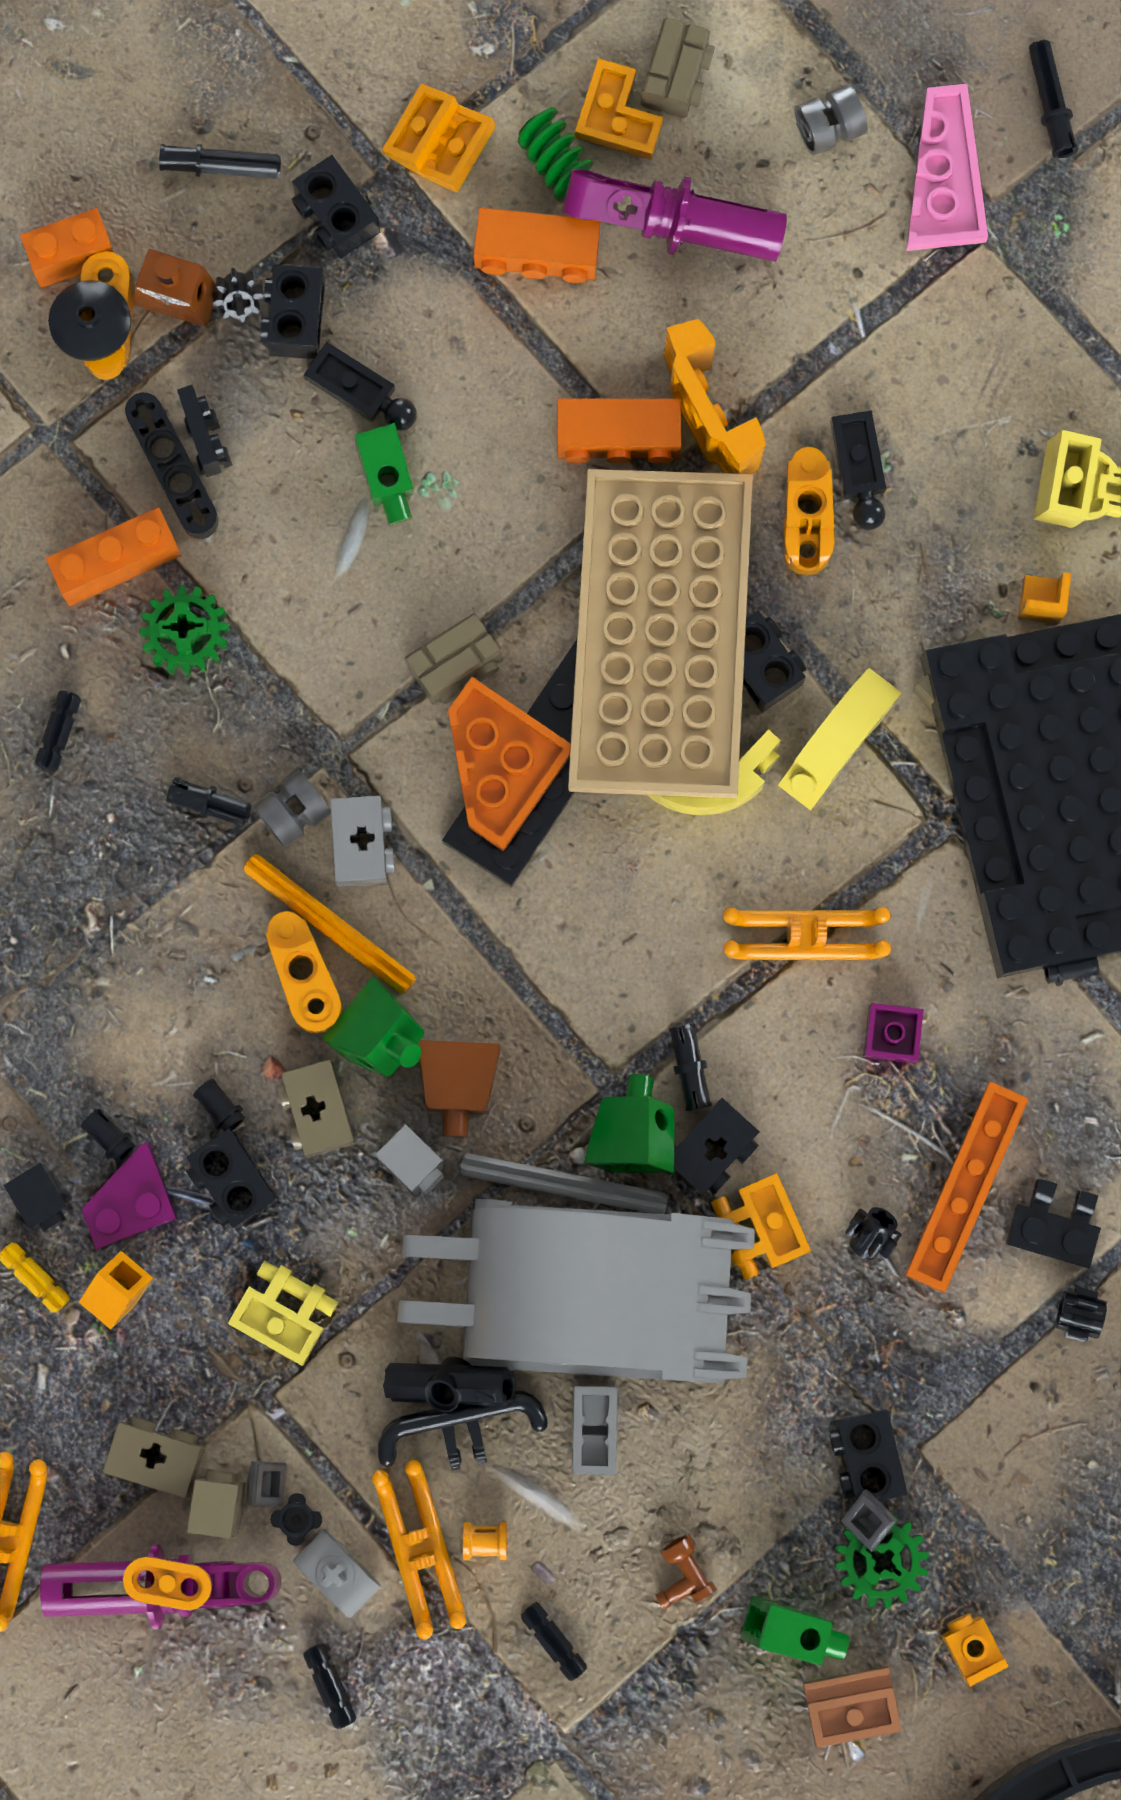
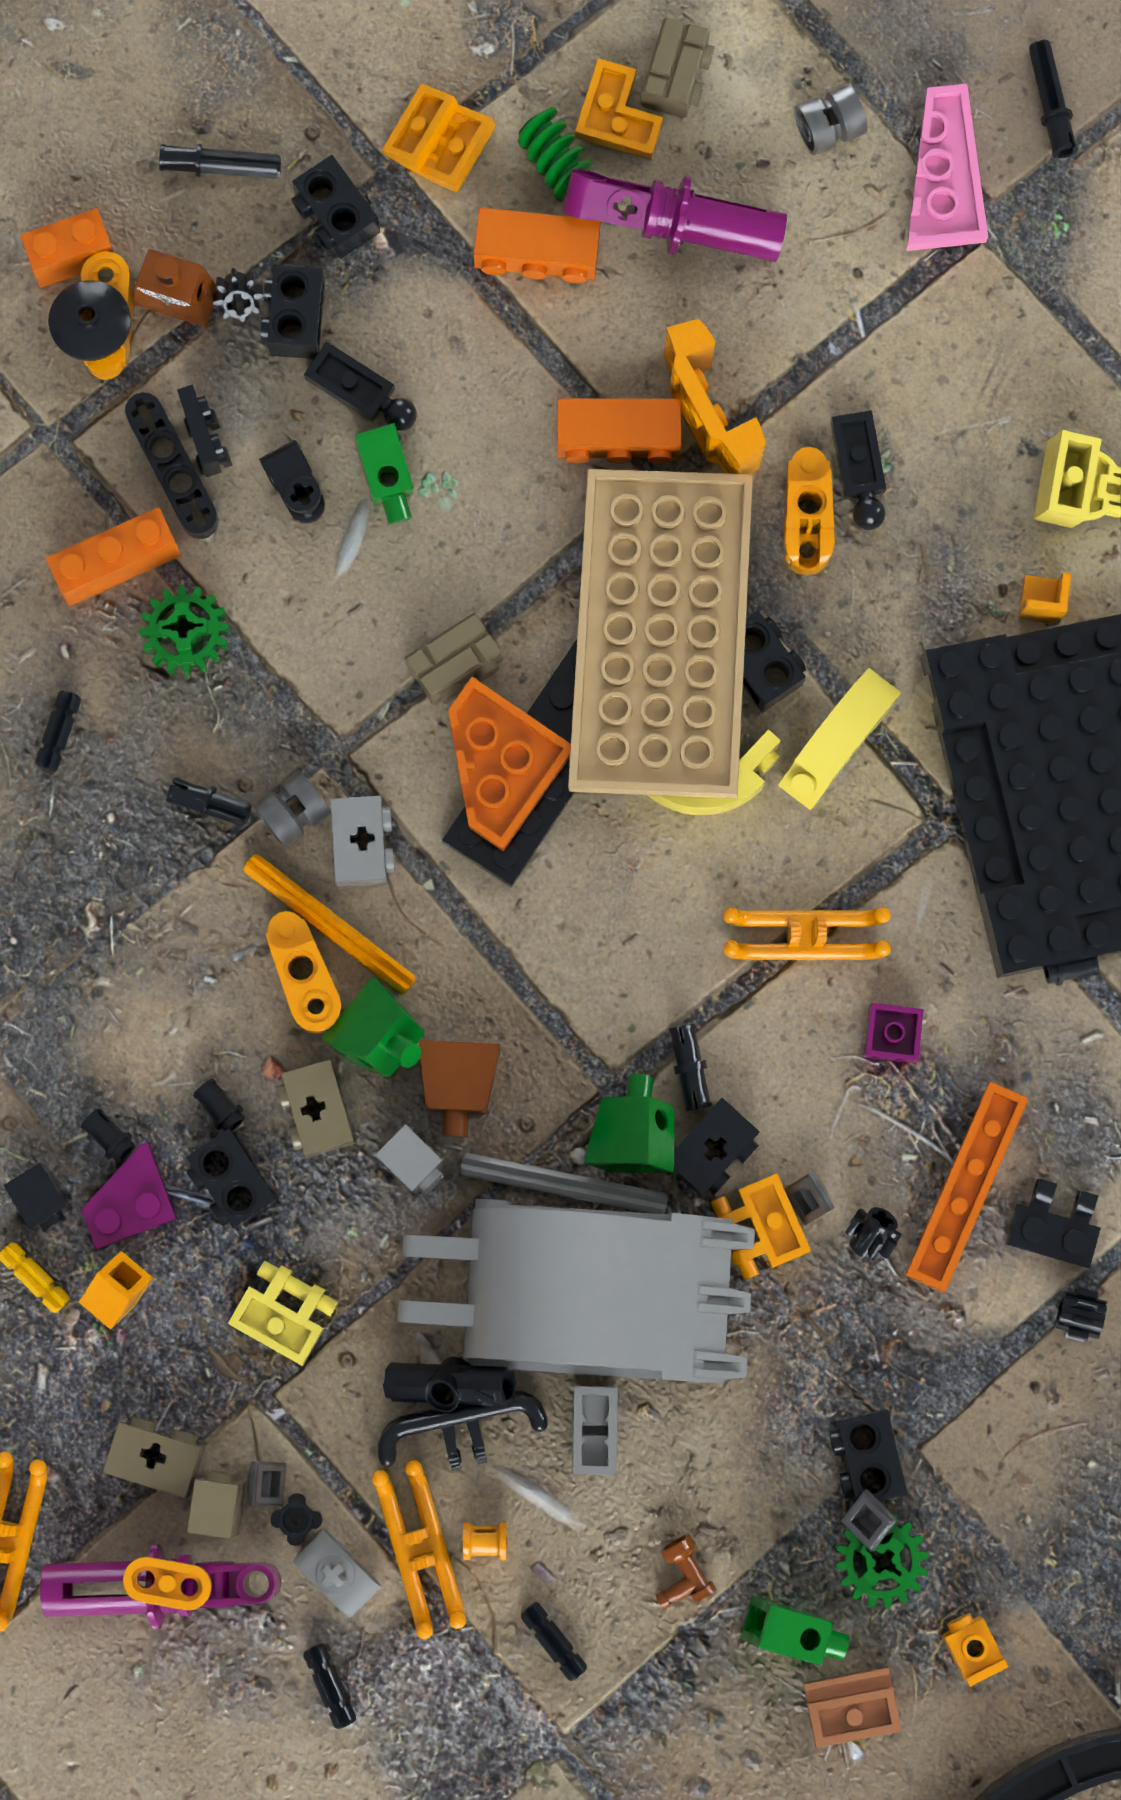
(293, 478): none -> black piece
(809, 1198): none -> flat silver slope

